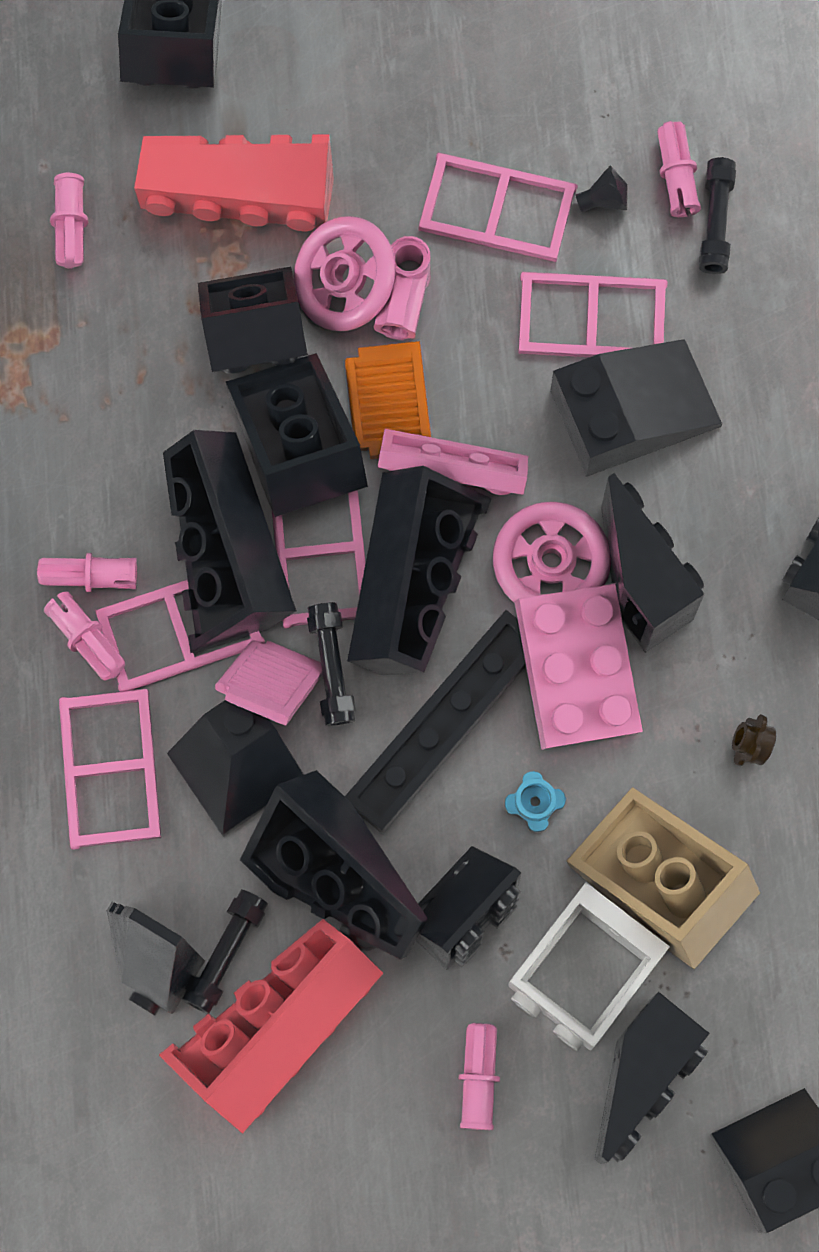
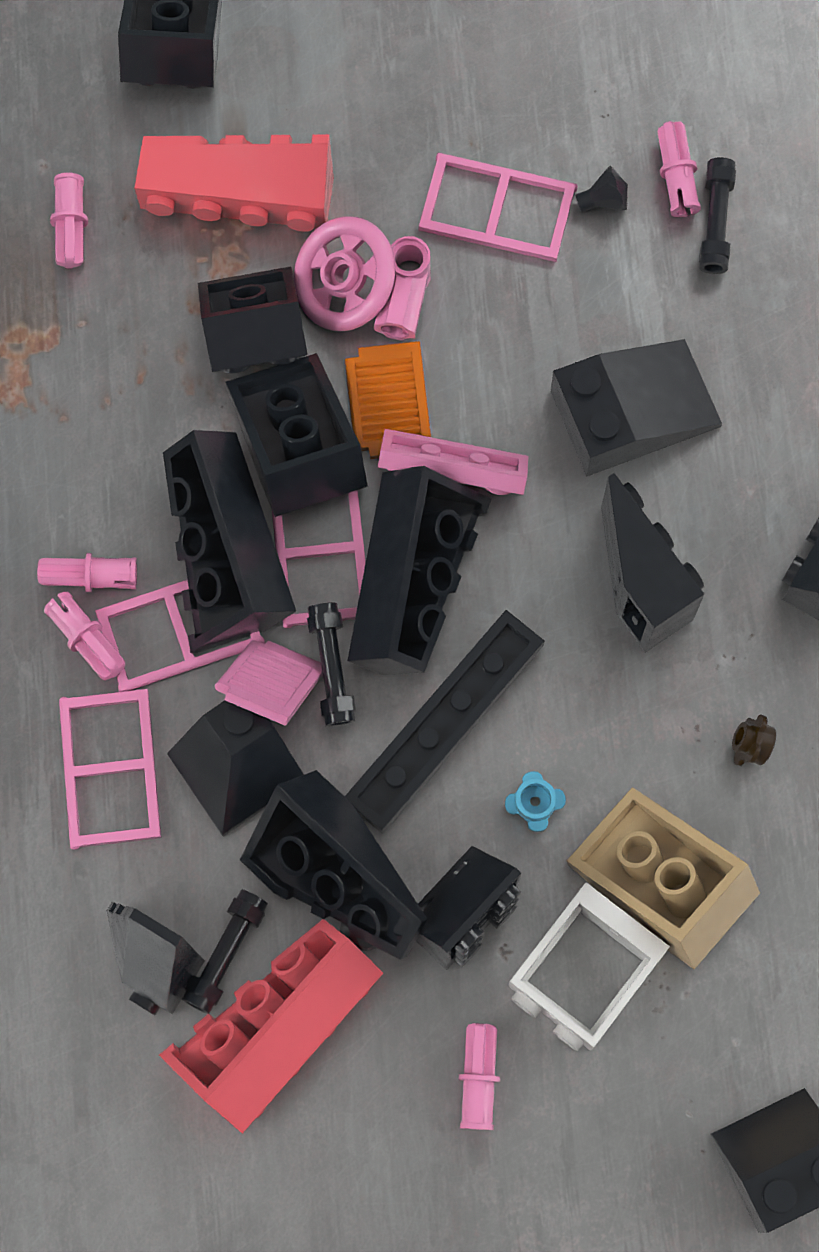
(551, 518): bright pink plate -> none
(578, 666): bright pink plate -> none
(594, 283): bright pink window -> none
(645, 1062): black slope -> none

